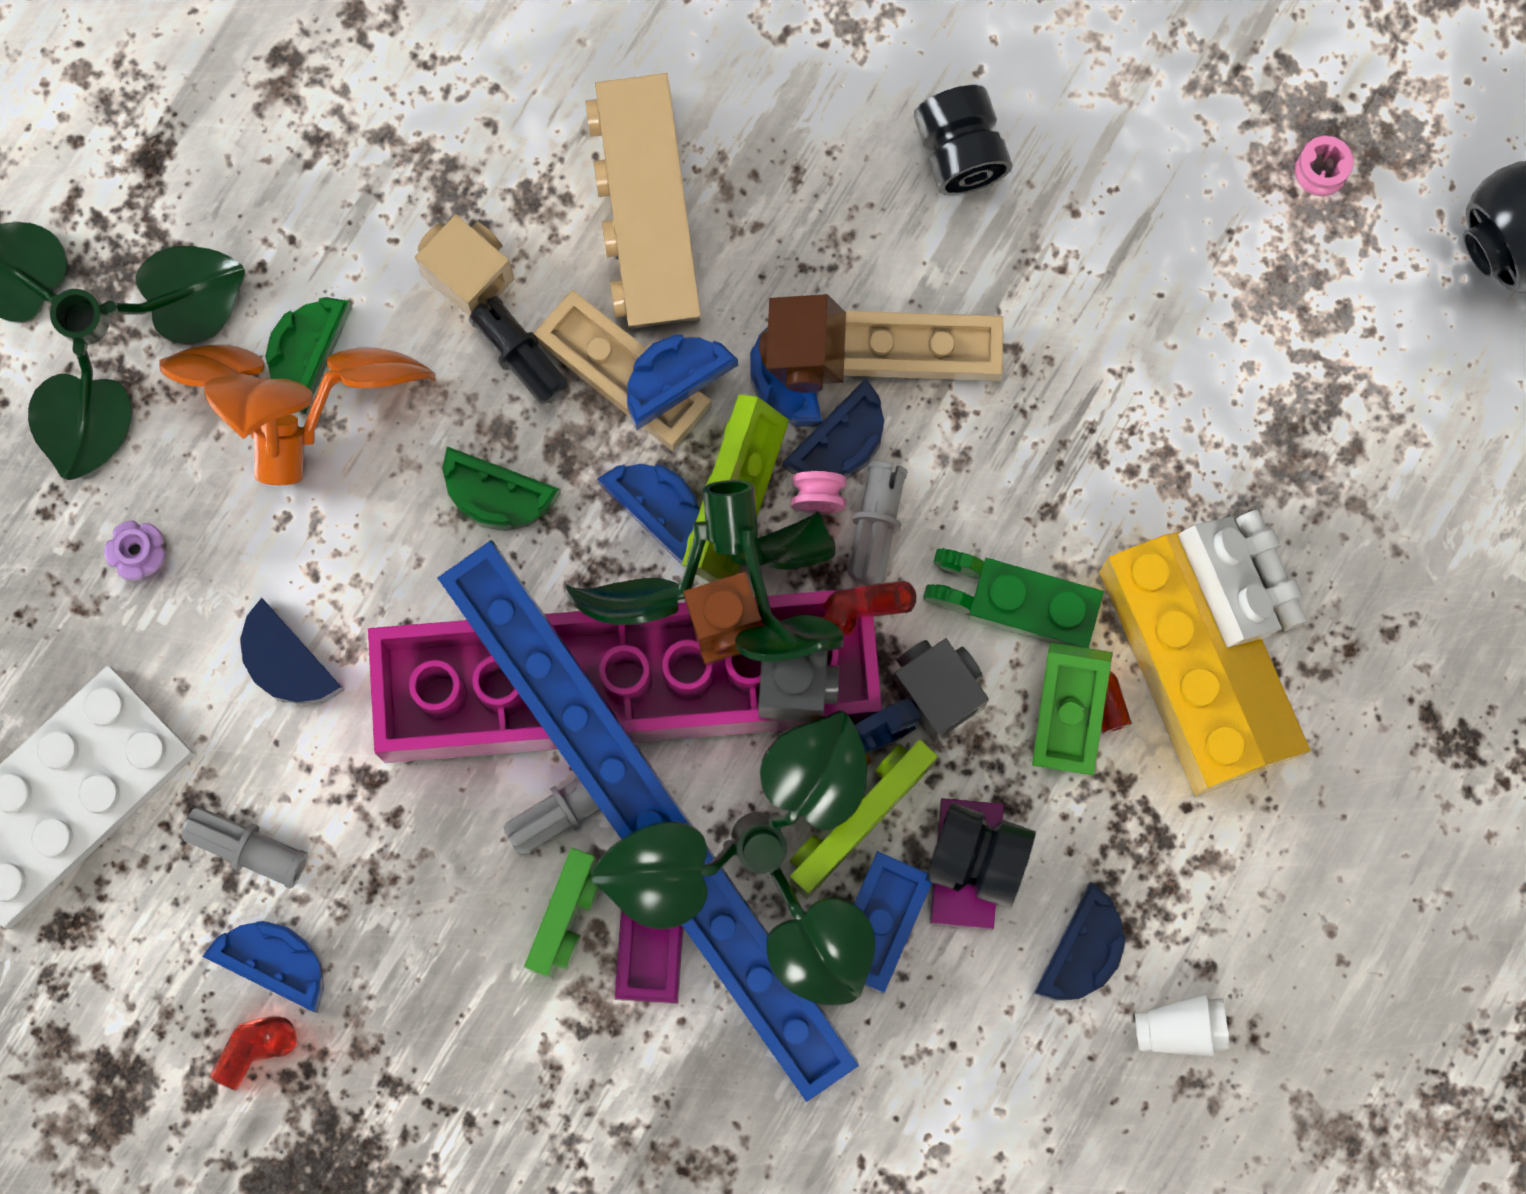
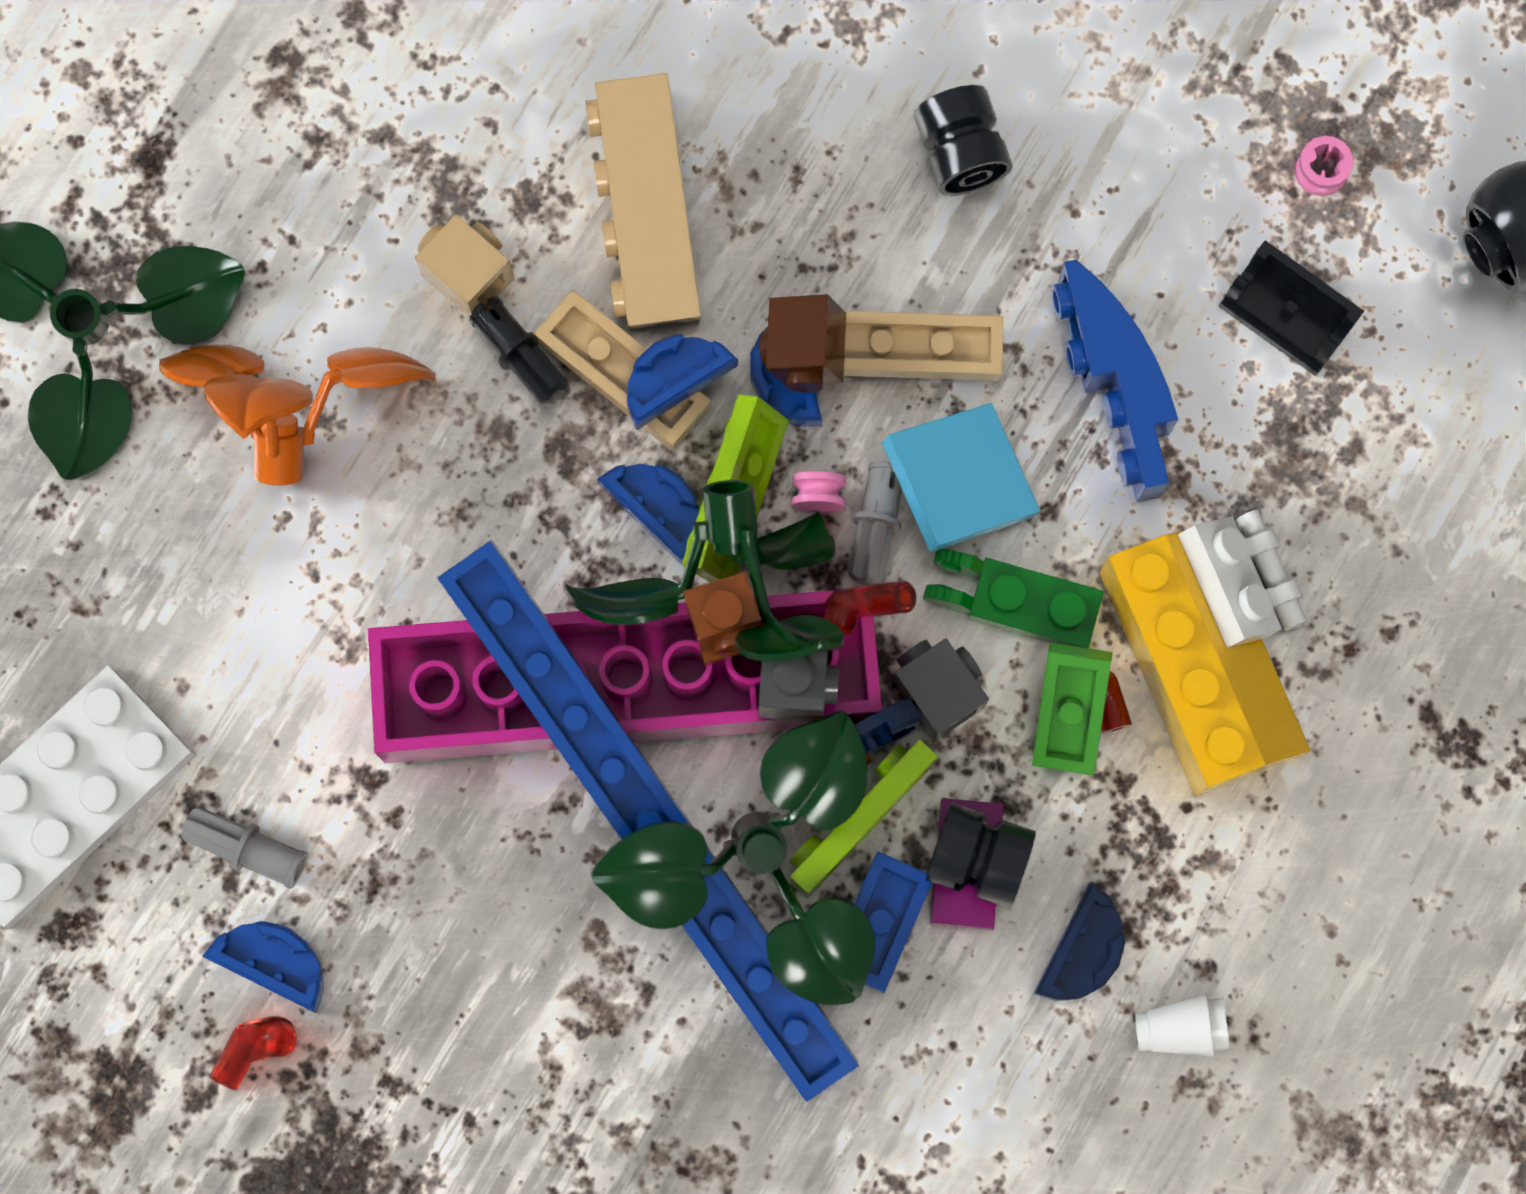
(146, 561): lavender plate -> none
(281, 661): dark blue tile -> none
(305, 340): green tile -> none
(494, 494): green tile -> none
(550, 817): light grey axle -> none
(555, 941): bright green plate -> none
(648, 963): magenta tile -> none
(845, 438): dark blue tile -> none
(960, 477): none -> medium azure tile
(1115, 356): none -> blue slope
(1290, 308): none -> black hinge

